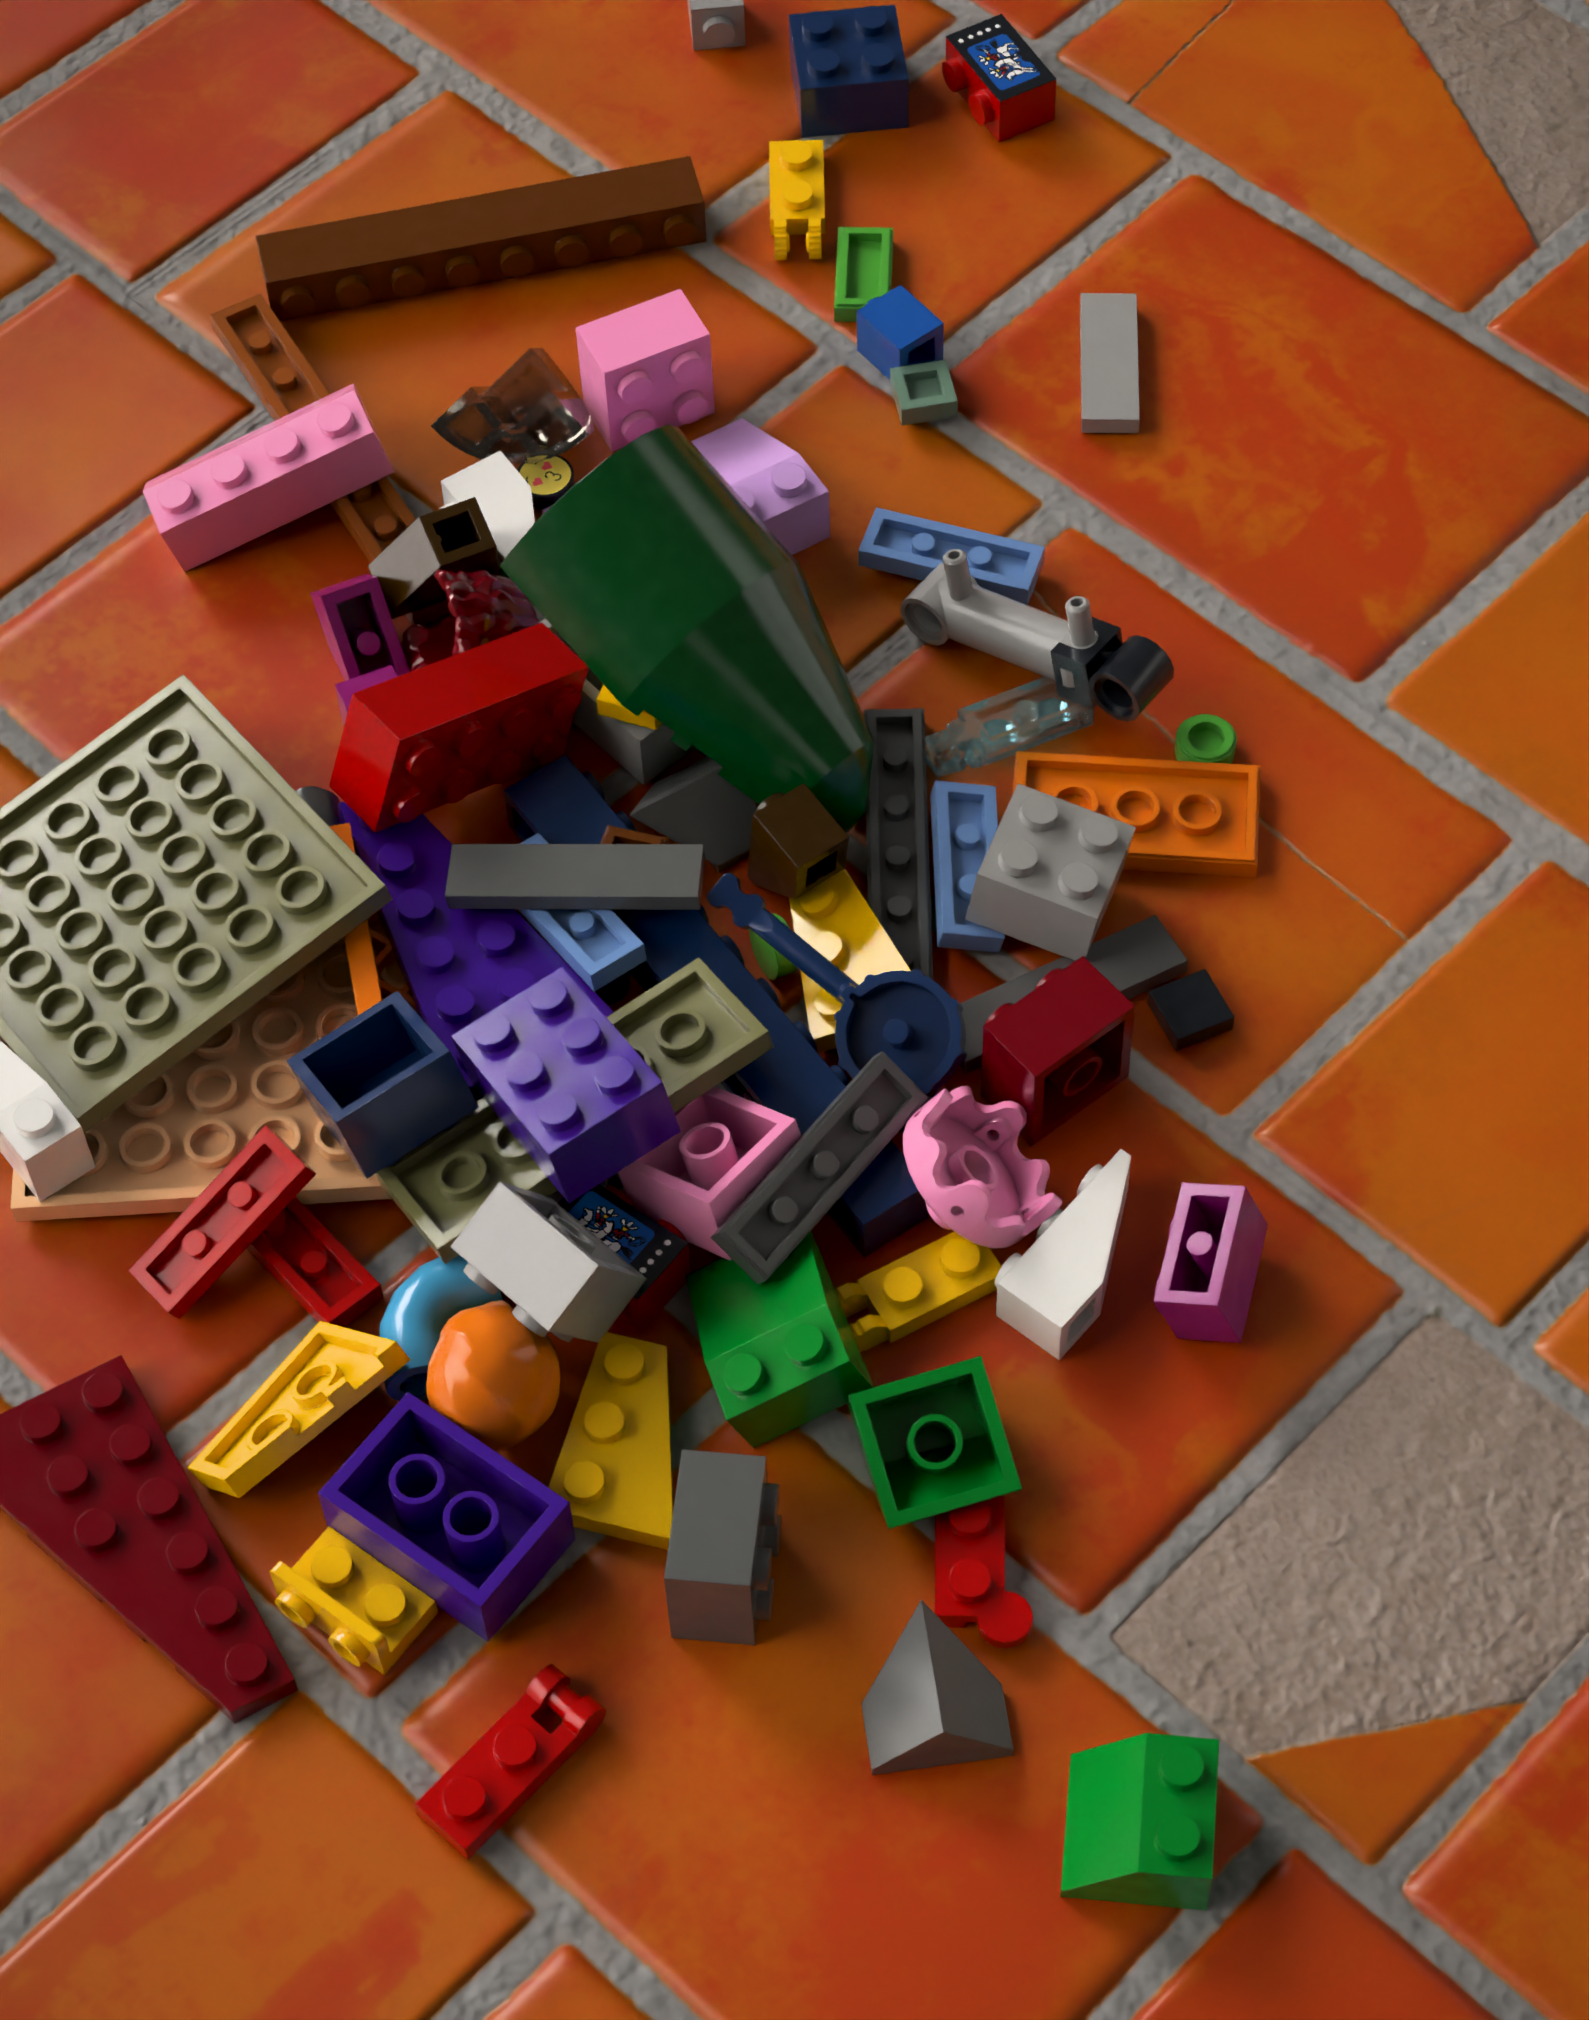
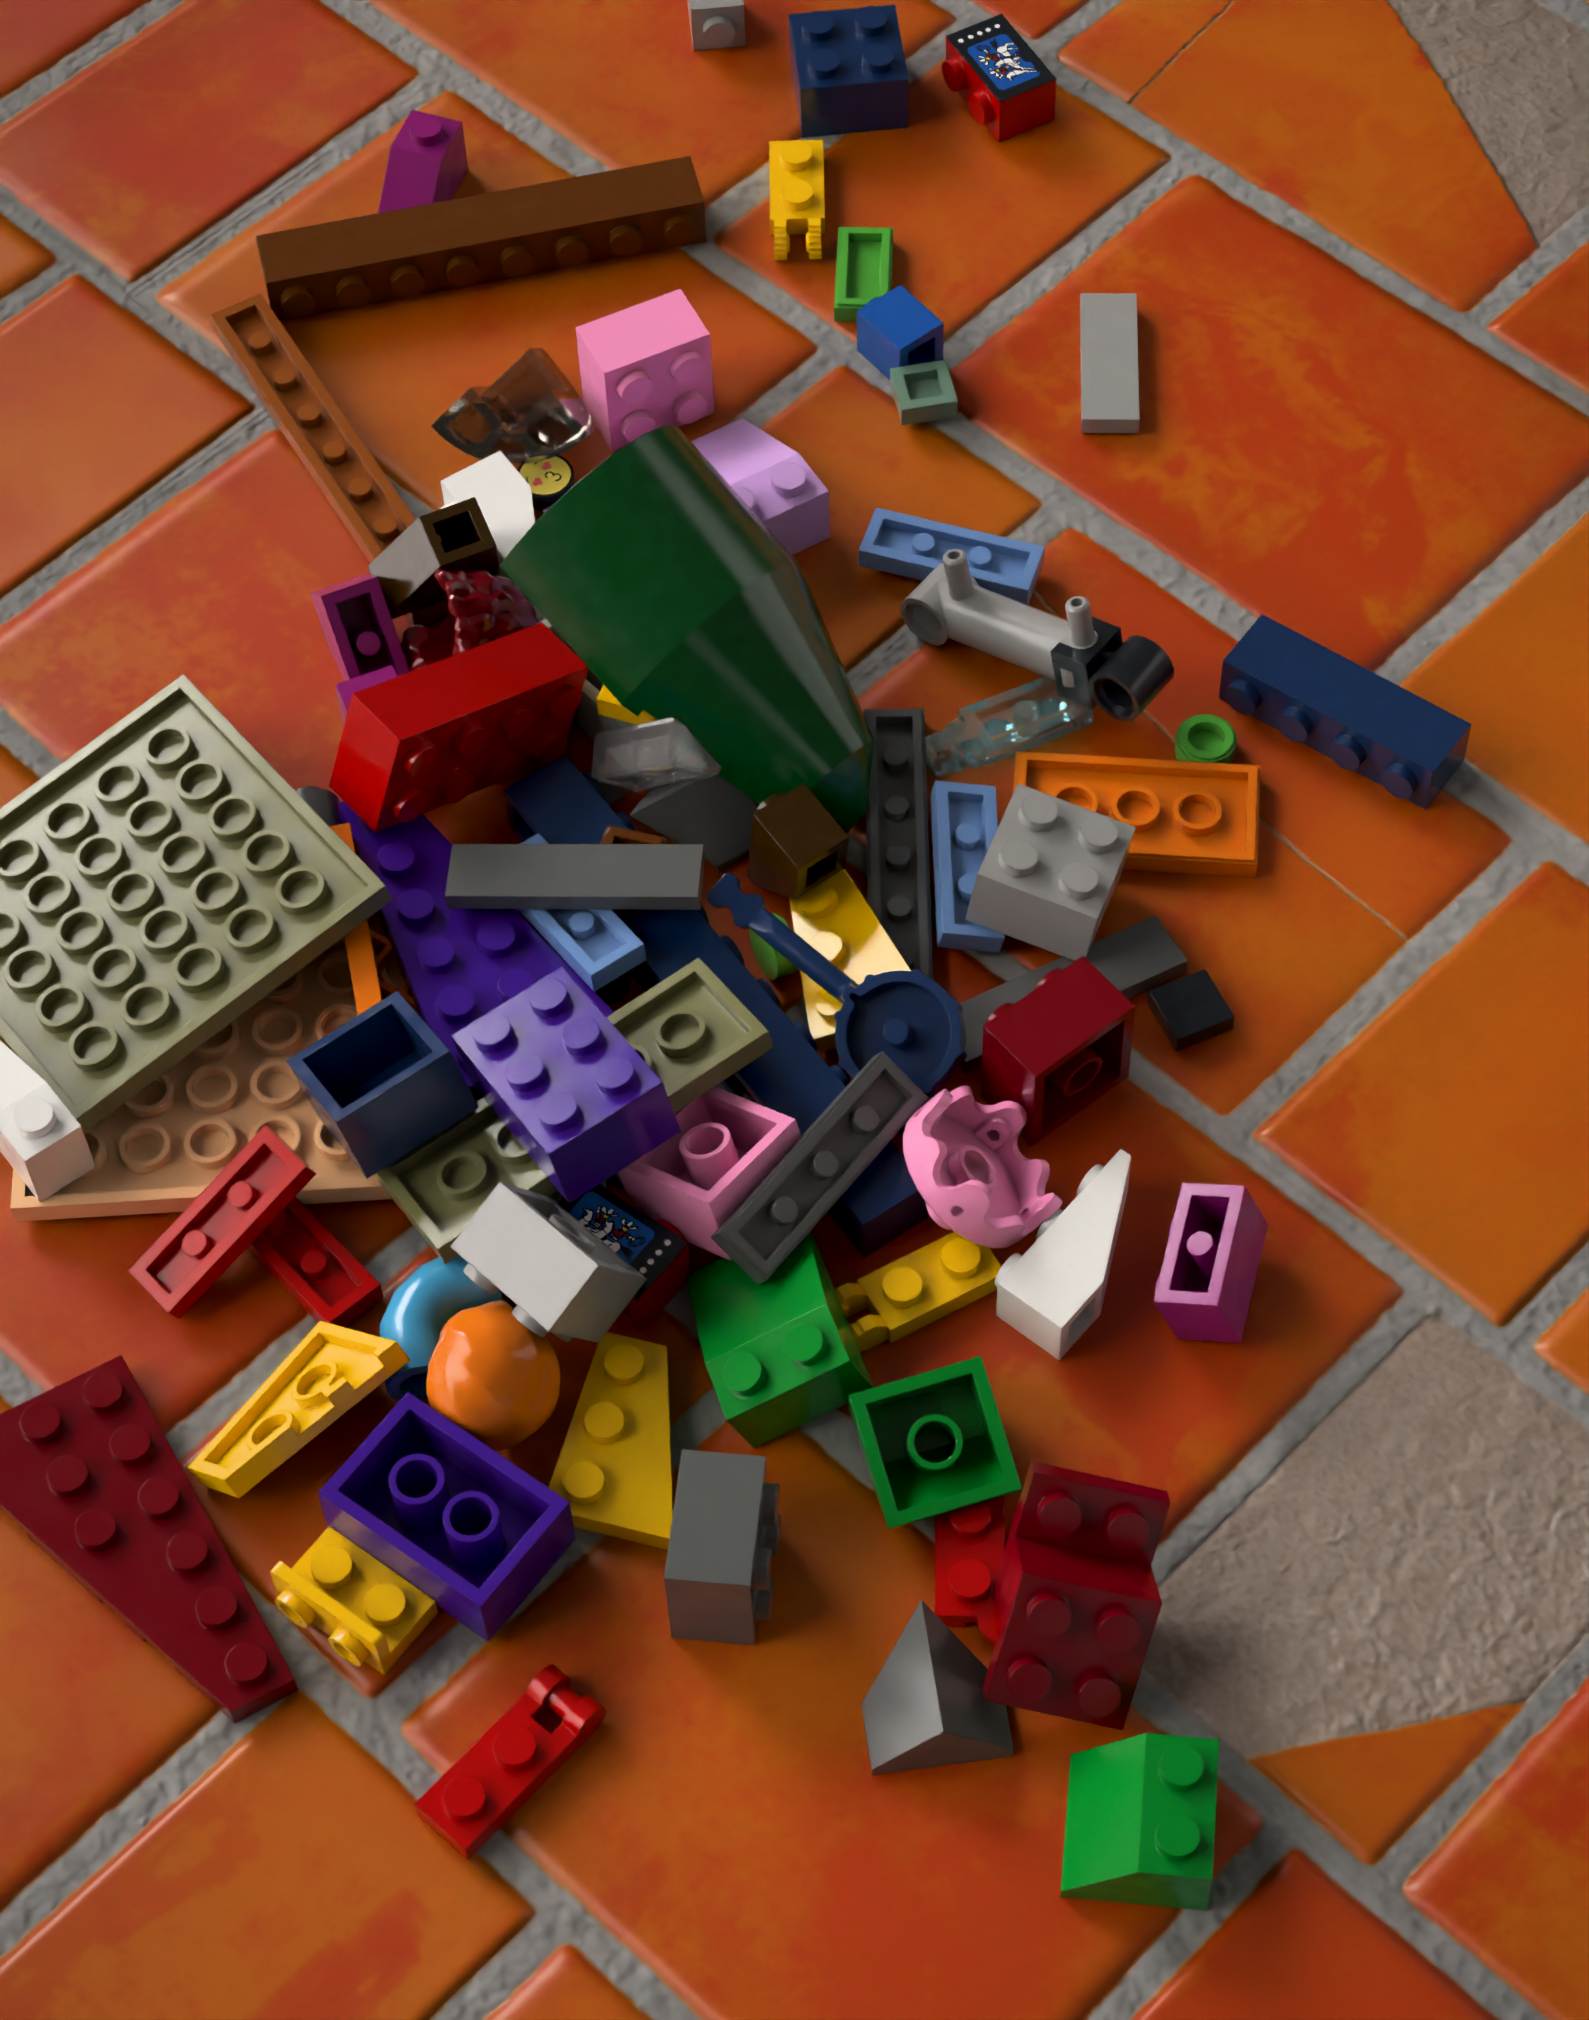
(267, 478): bright pink slope -> none
(424, 162): none -> magenta slope
(650, 756): none -> clear slope
(1076, 1596): none -> dark red bracket
(1344, 711): none -> dark blue brick

